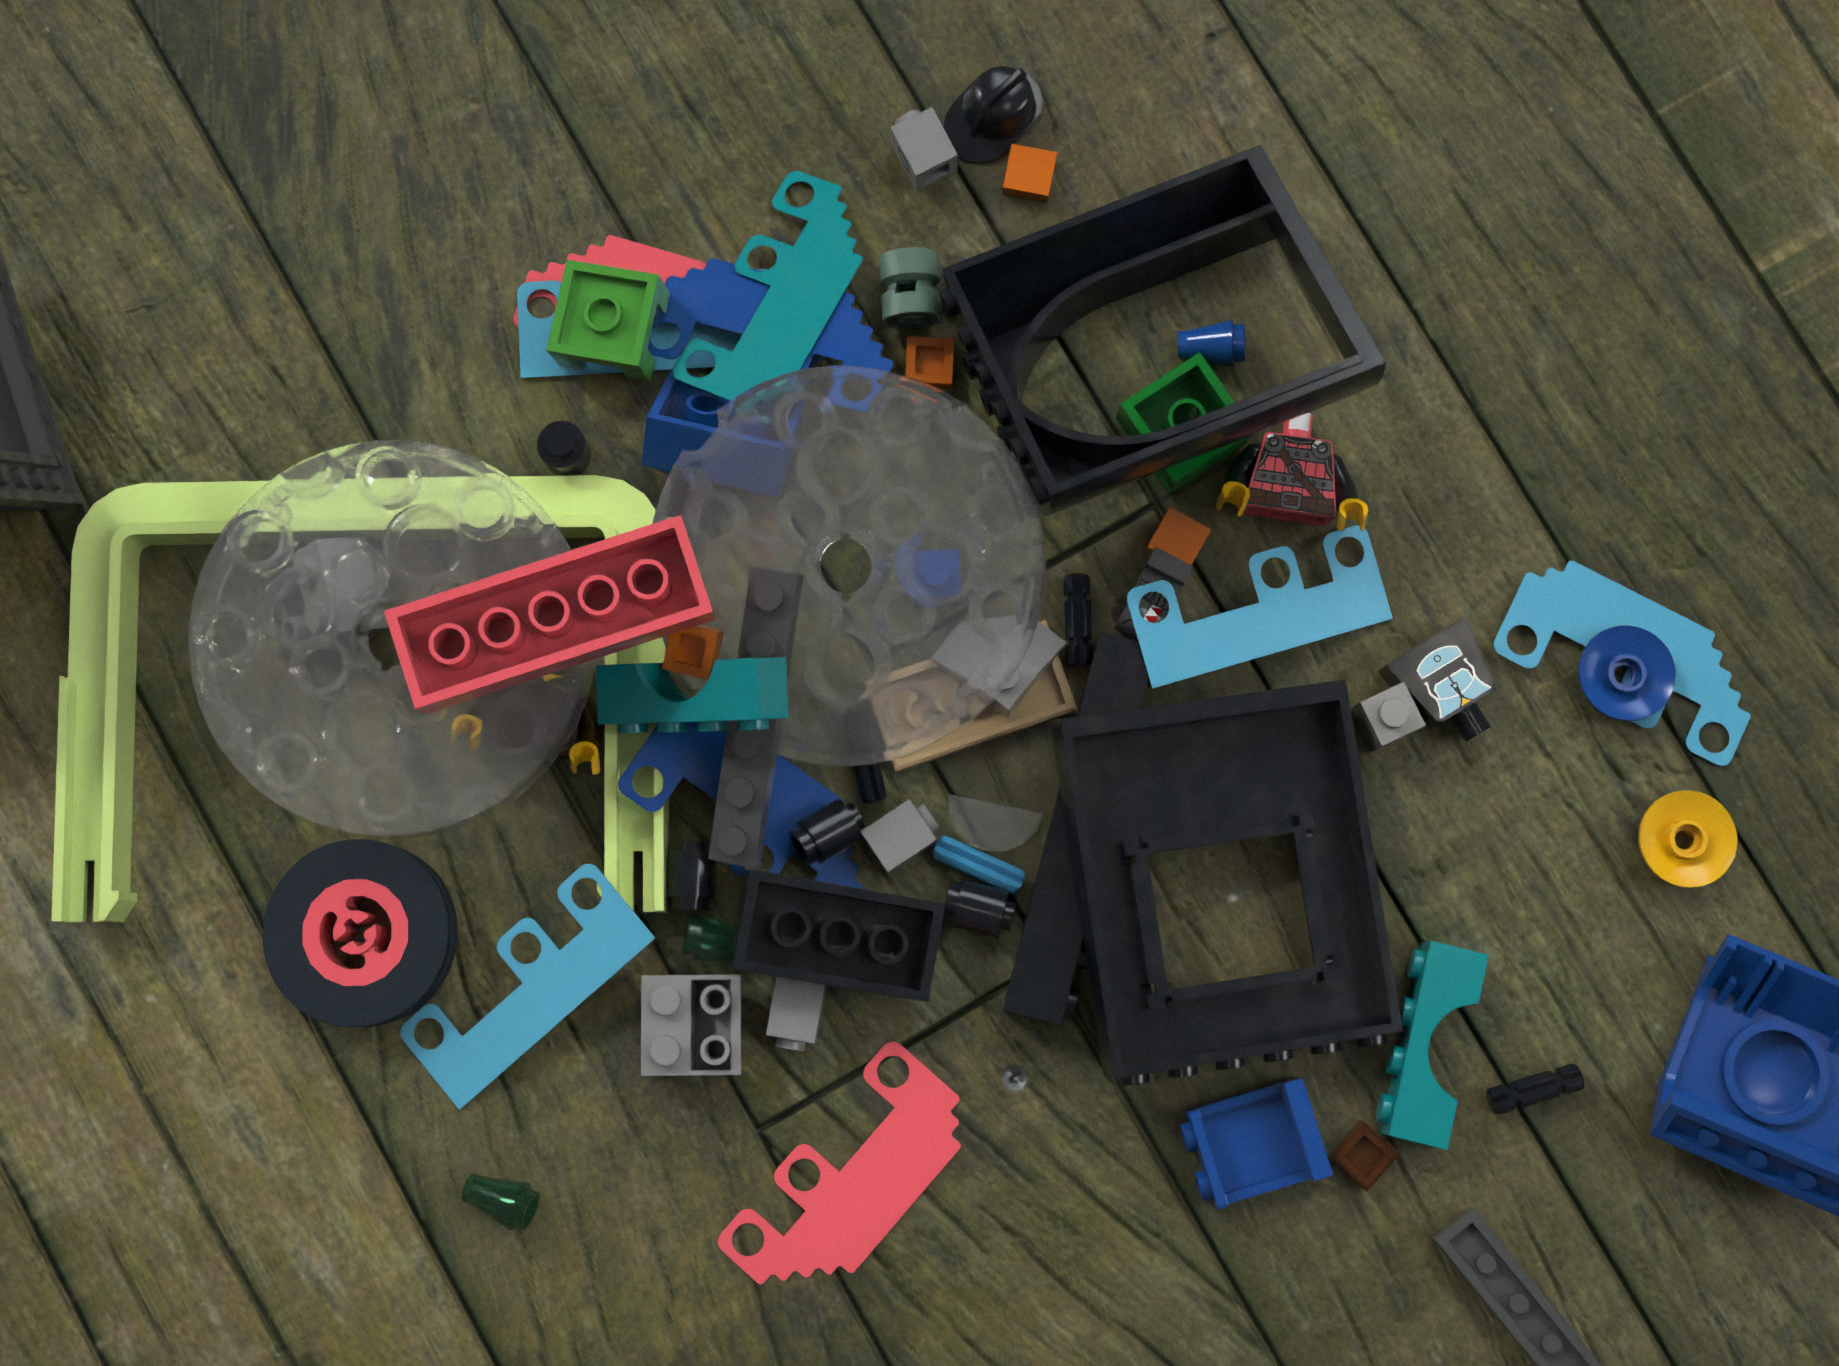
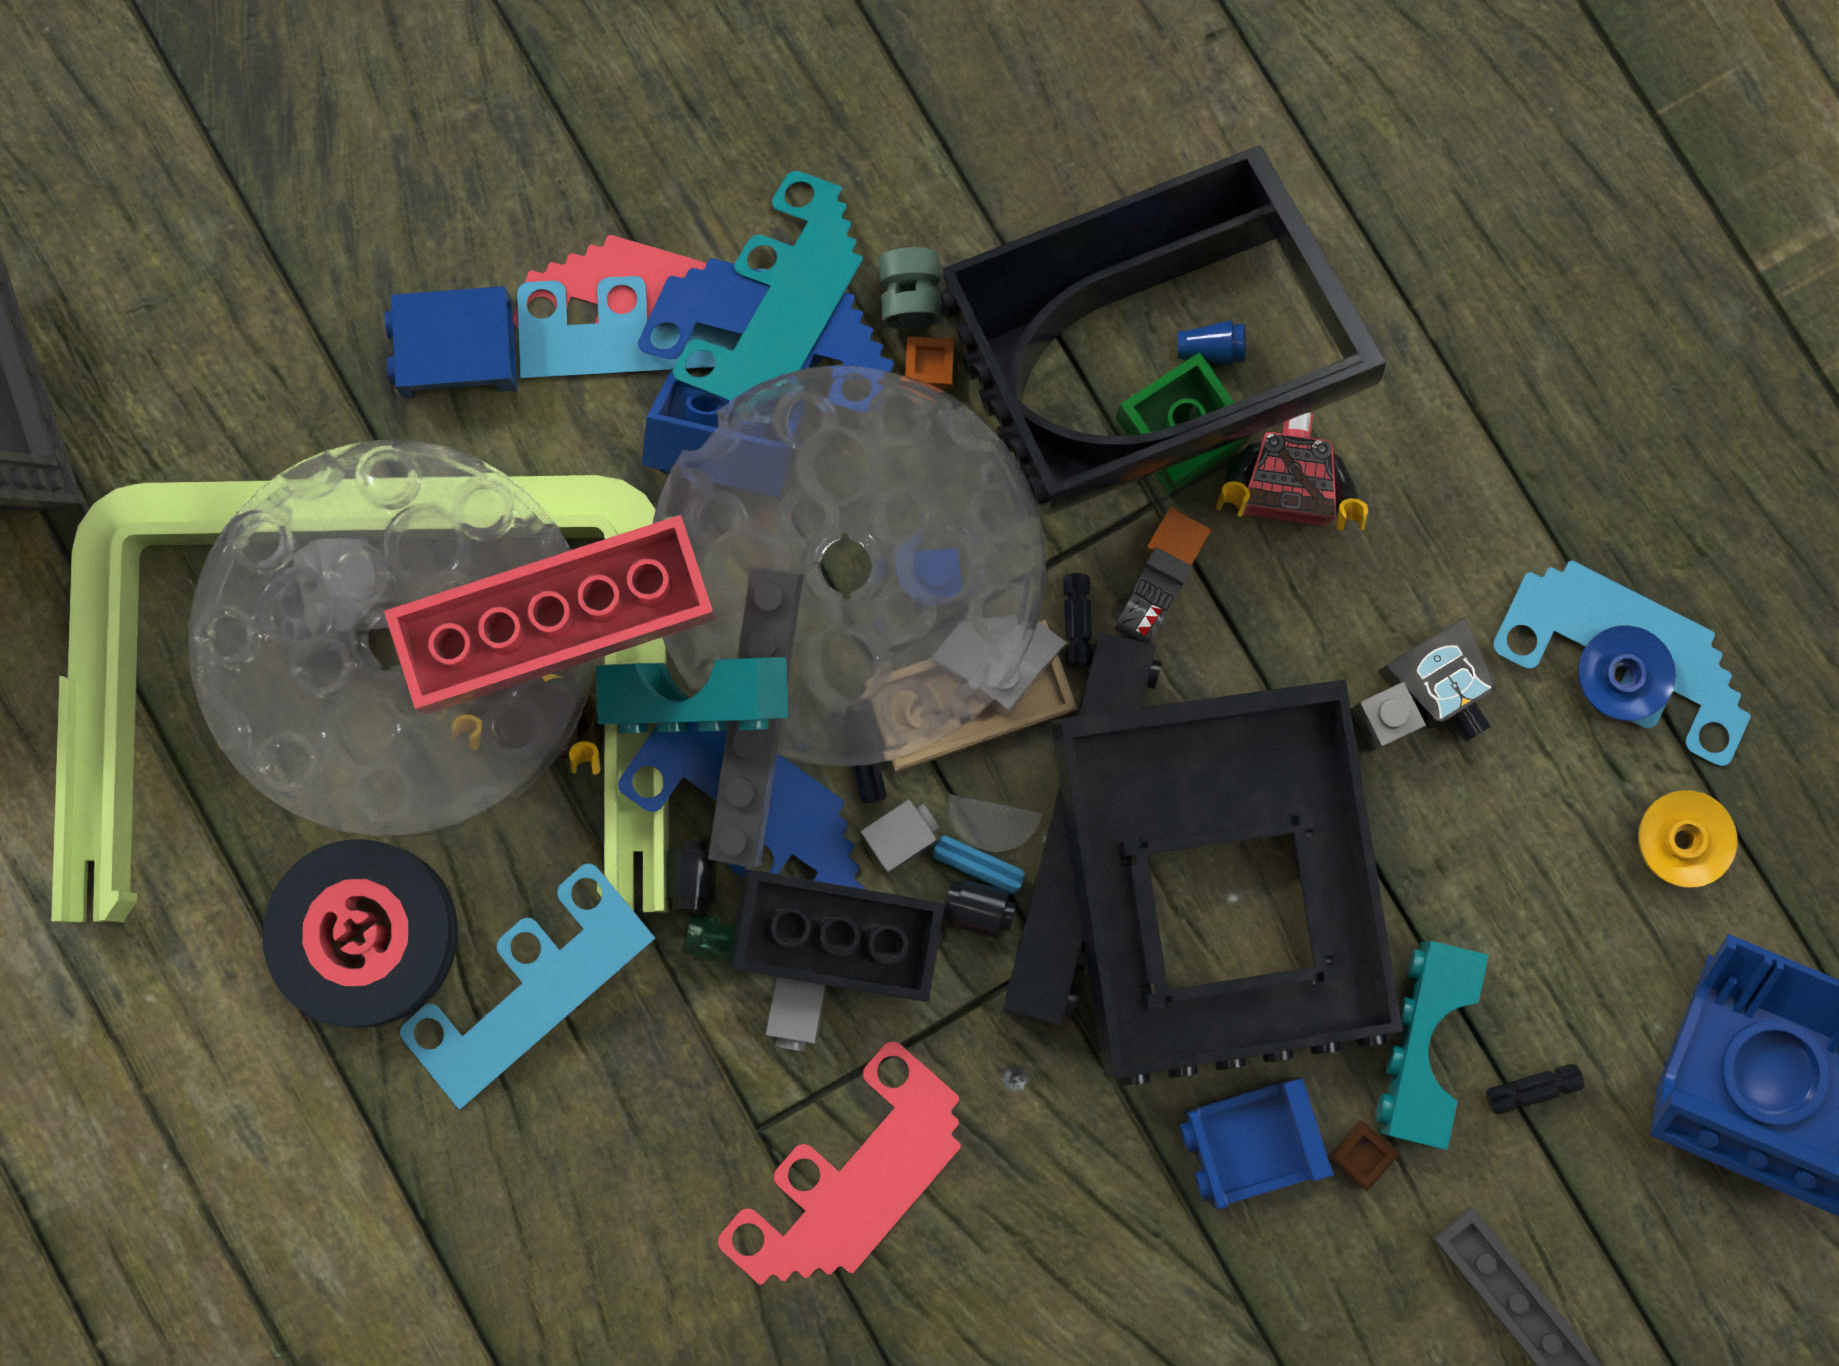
(452, 340): none -> blue panel
(503, 1200): clear green cone -> none
(564, 448): black brick -> none
(606, 318): bright green panel -> none
(690, 1025): light grey slope -> none
(693, 651): orange tile -> none
(827, 832): black brick -> none
(923, 147): light grey brick -> none
(993, 114): black piece -> none
(1029, 172): orange tile -> none
(1279, 621): medium azure piece -> none

